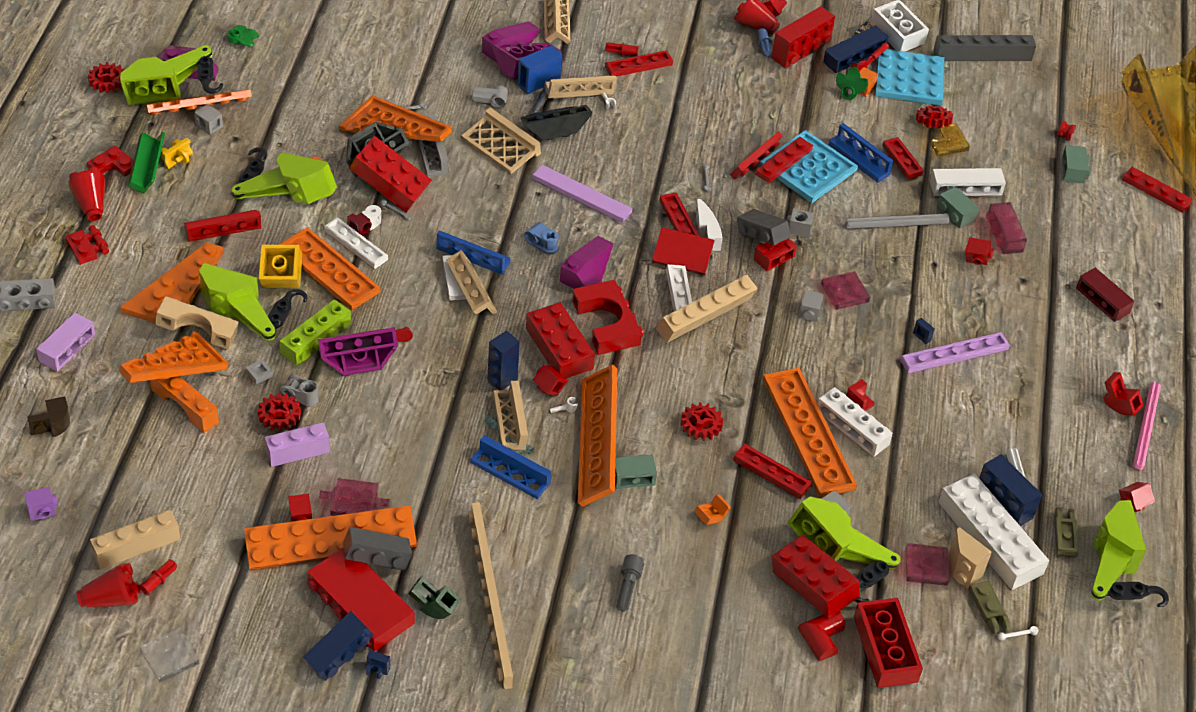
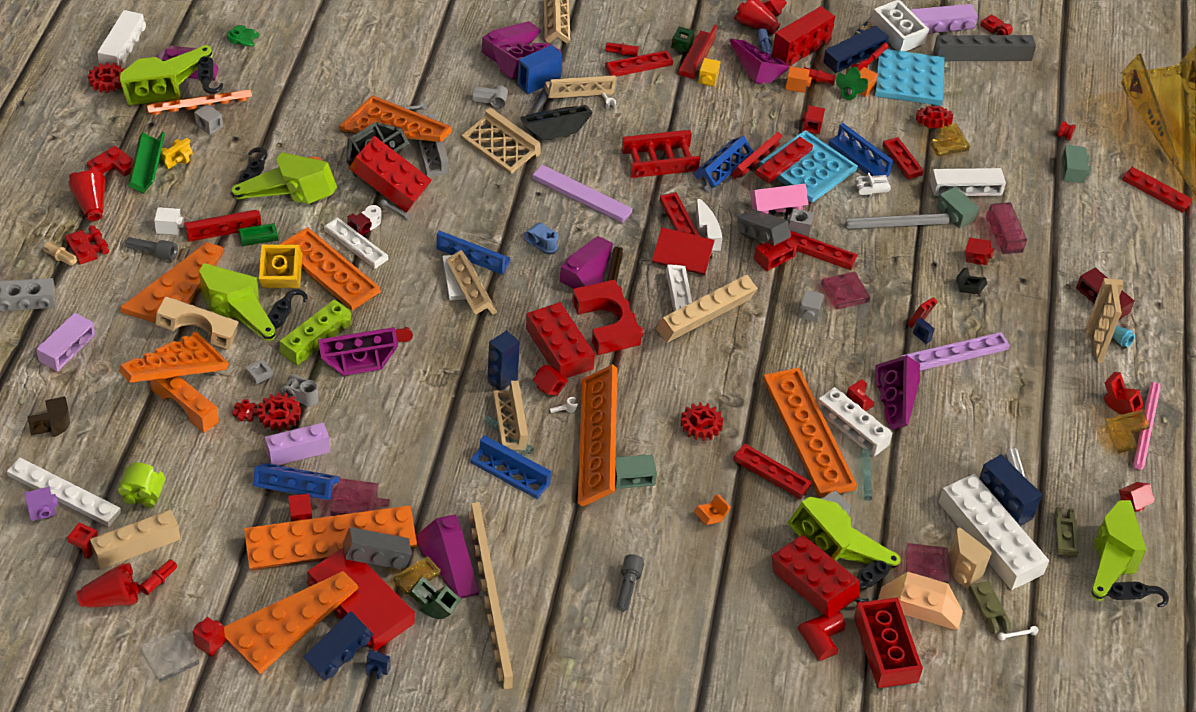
(59, 253): none -> tan axle
(66, 492): none -> white plate
(81, 536): none -> red panel
(121, 38): none -> white brick
(141, 484): none -> lime brick
(162, 249): none -> dark grey piece
(168, 221): none -> white brick
(209, 635): none -> red brick
(245, 410): none -> red plant
(258, 234): none -> green tile
(276, 628): none -> orange wing
(294, 480): none -> blue fence
(406, 579): none -> clear yellow plate
(447, 549): none -> magenta wedge
(615, 263): none -> dark brown axle
(660, 141): none -> red fence
(682, 44): none -> dark green brick
(697, 53): none -> red panel
(709, 72): none -> yellow brick
(731, 148): none -> blue fence
(758, 63): none -> magenta wedge
(779, 198): none -> bright pink brick
(798, 79): none -> orange brick
(813, 119): none -> red brick
(821, 76): none -> red pin
(823, 251): none -> red tile
(867, 474): none -> clear light blue bar
(872, 184): none -> white arm
(898, 388): none -> magenta wedge
(922, 311): none -> red tile
(924, 599): none -> light nougat wedge
(947, 17): none -> lavender brick
(969, 283): none -> pearl dark grey bracket
(994, 24): none -> red plate
(1105, 316): none -> tan fence
(1123, 336): none -> medium azure cone
(1123, 426): none -> clear yellow plate

